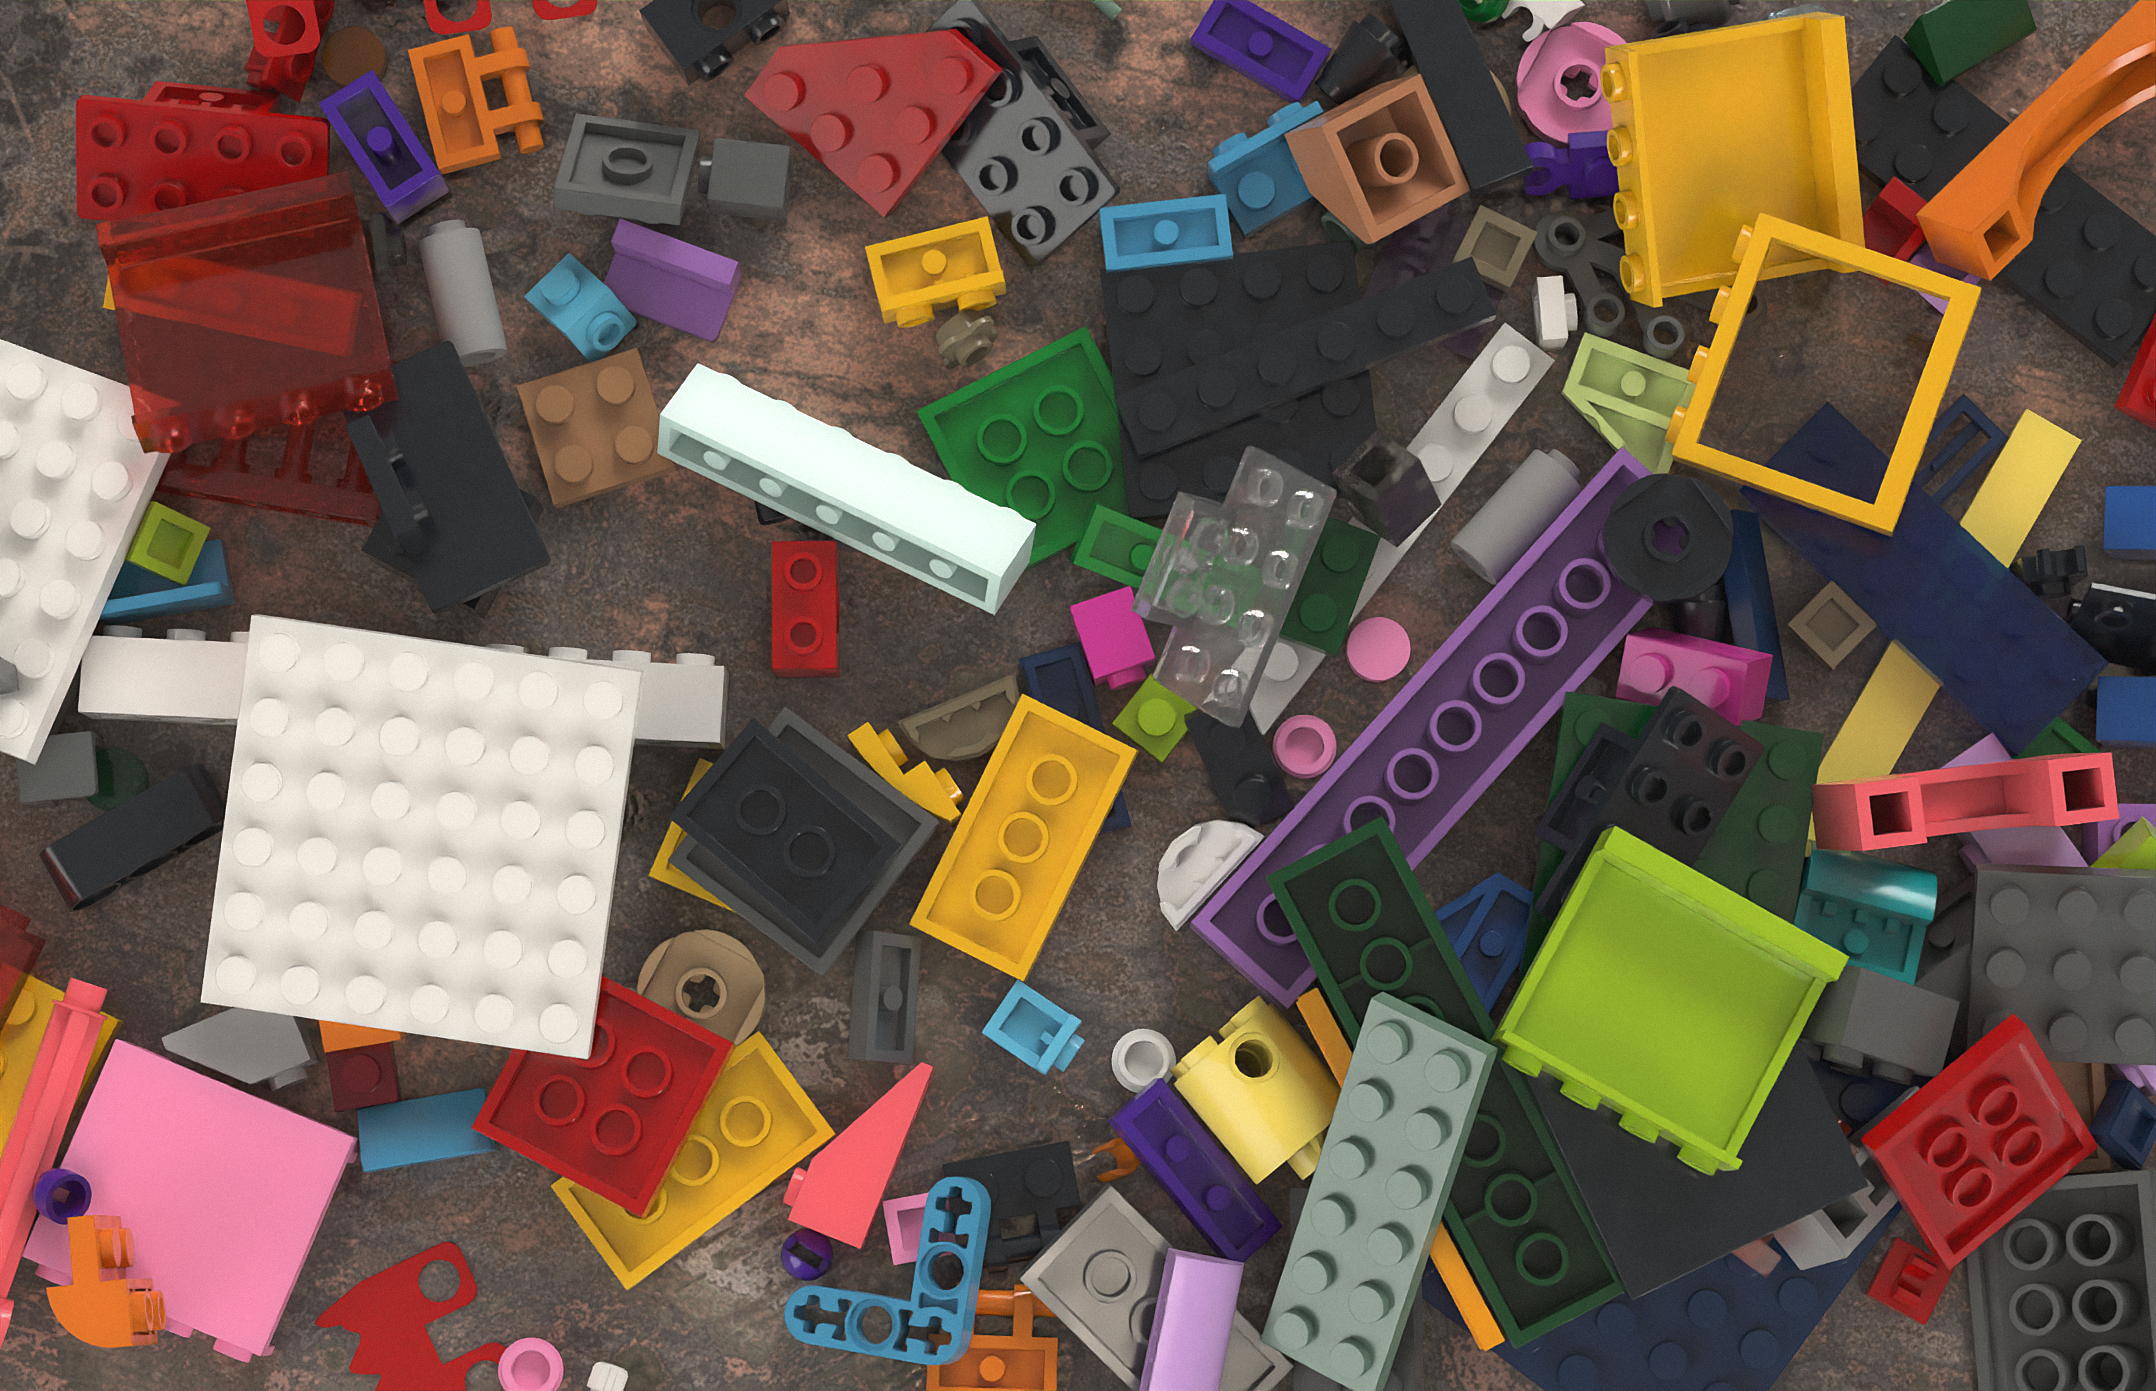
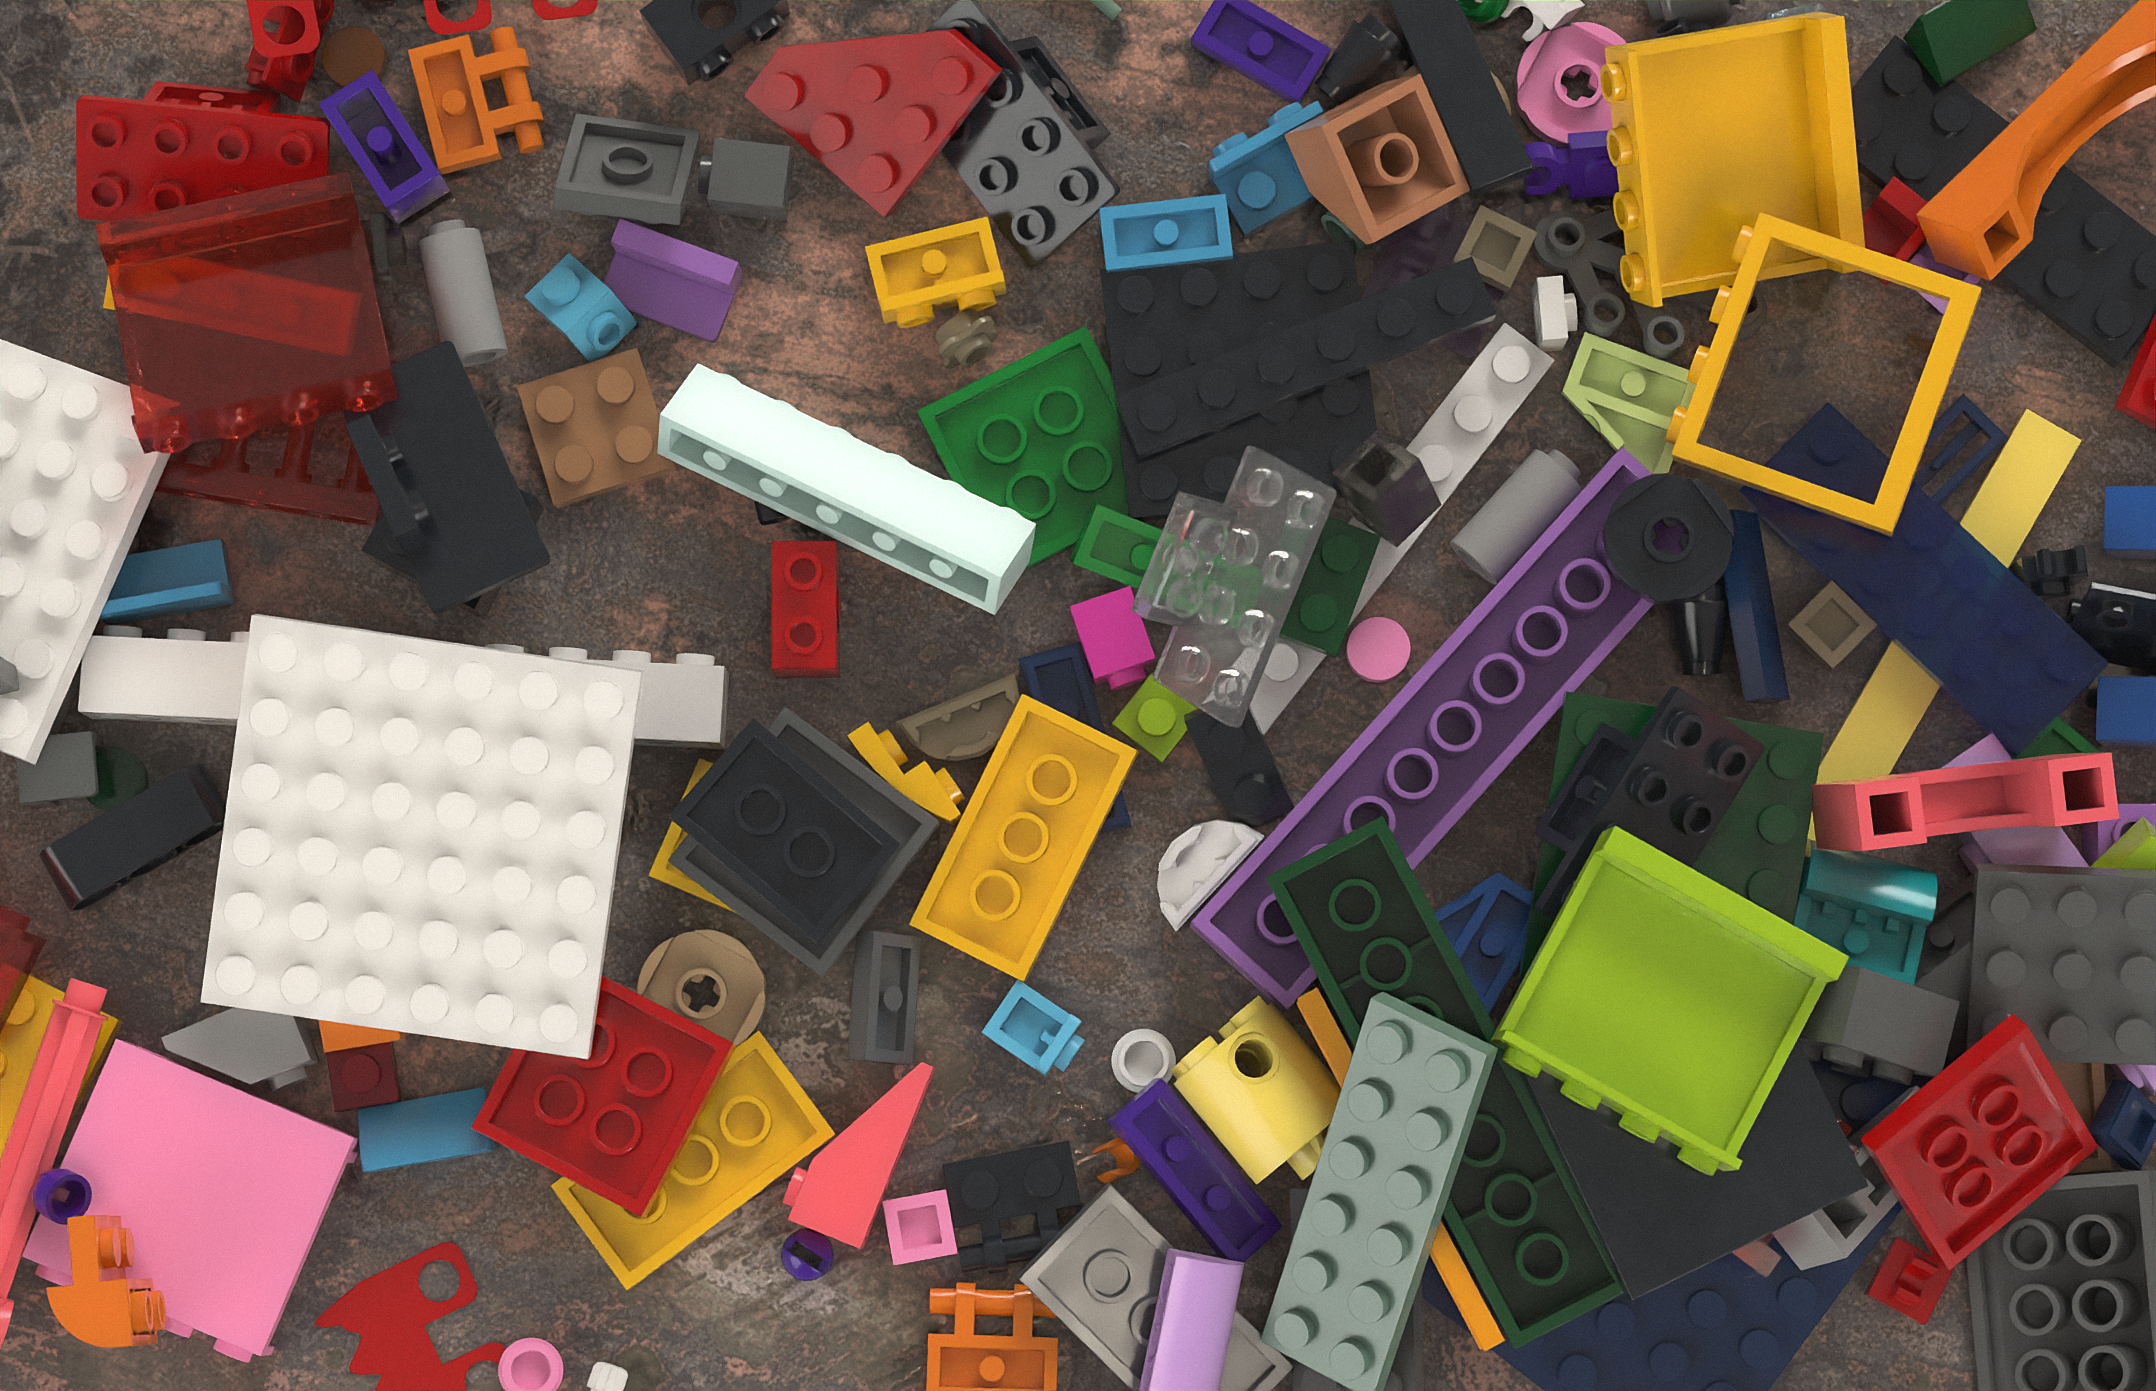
(167, 543): lime plate -> none
(928, 1298): dark azure beam -> none
(1304, 747): bright pink tile -> none
(1715, 673): dark pink brick -> none

